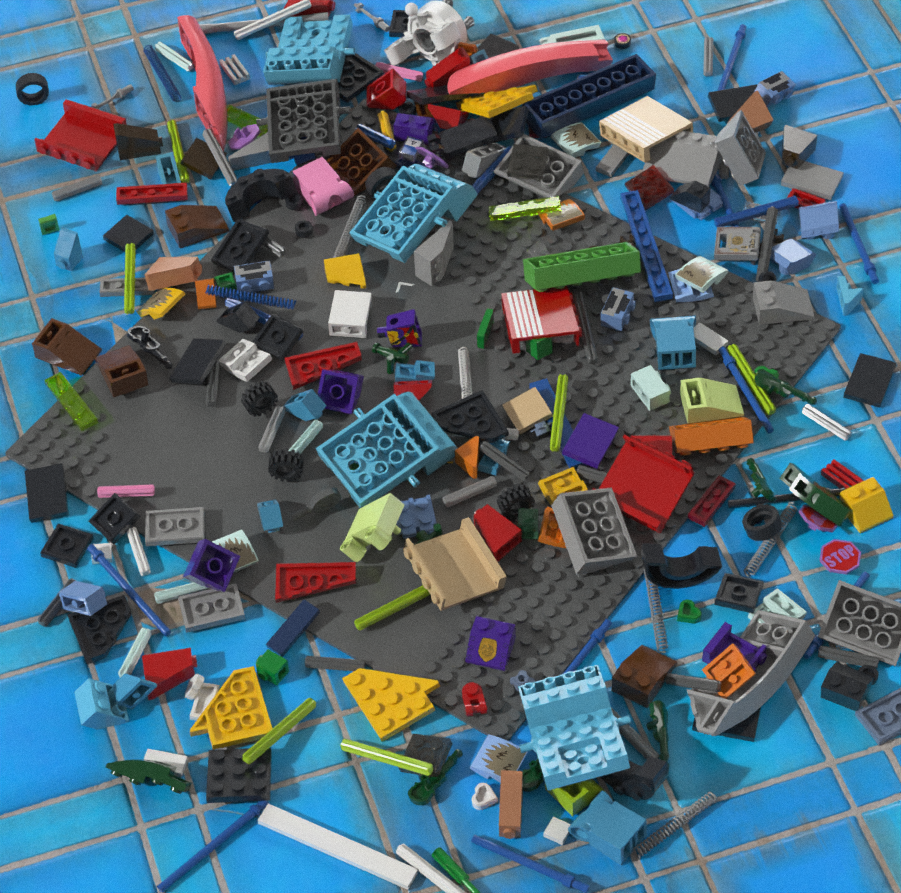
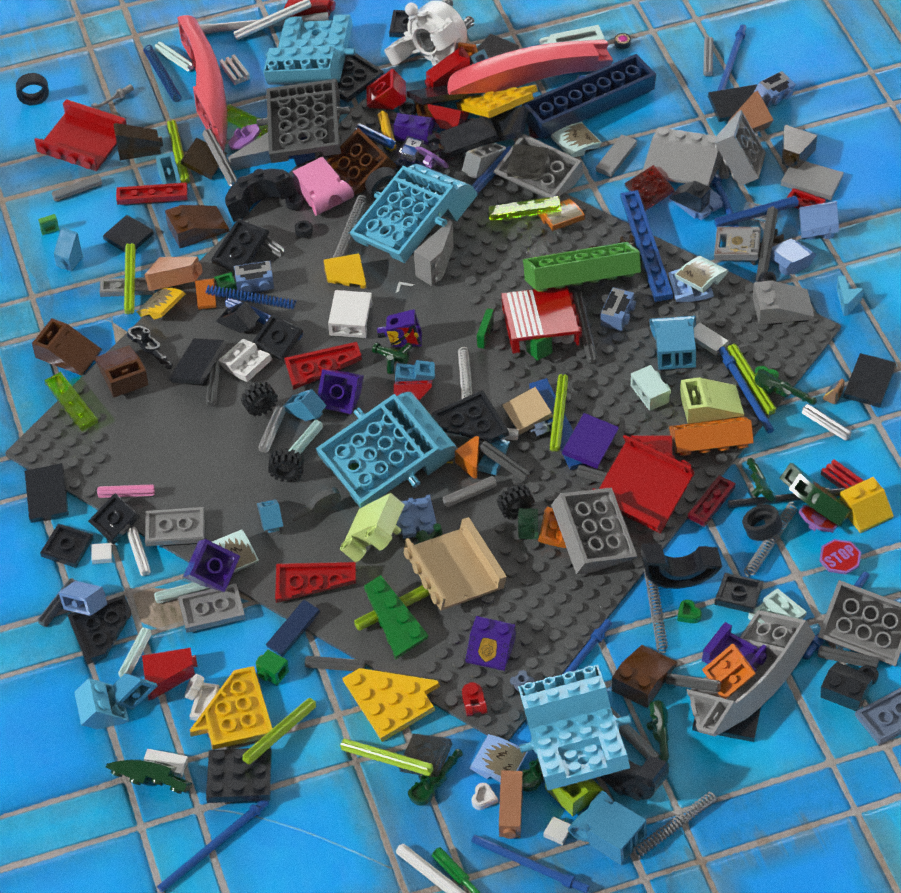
(98, 556): blue bar -> none
(338, 846): white tile -> none
(378, 22): light grey piece -> none
(398, 623): none -> green wing
(403, 72): bright pink axle -> none
(497, 531): red slope -> none
(561, 482): yellow slope -> none
(642, 127): panel -> none
(834, 392): none -> medium nougat slope
(869, 267): blue bar -> none

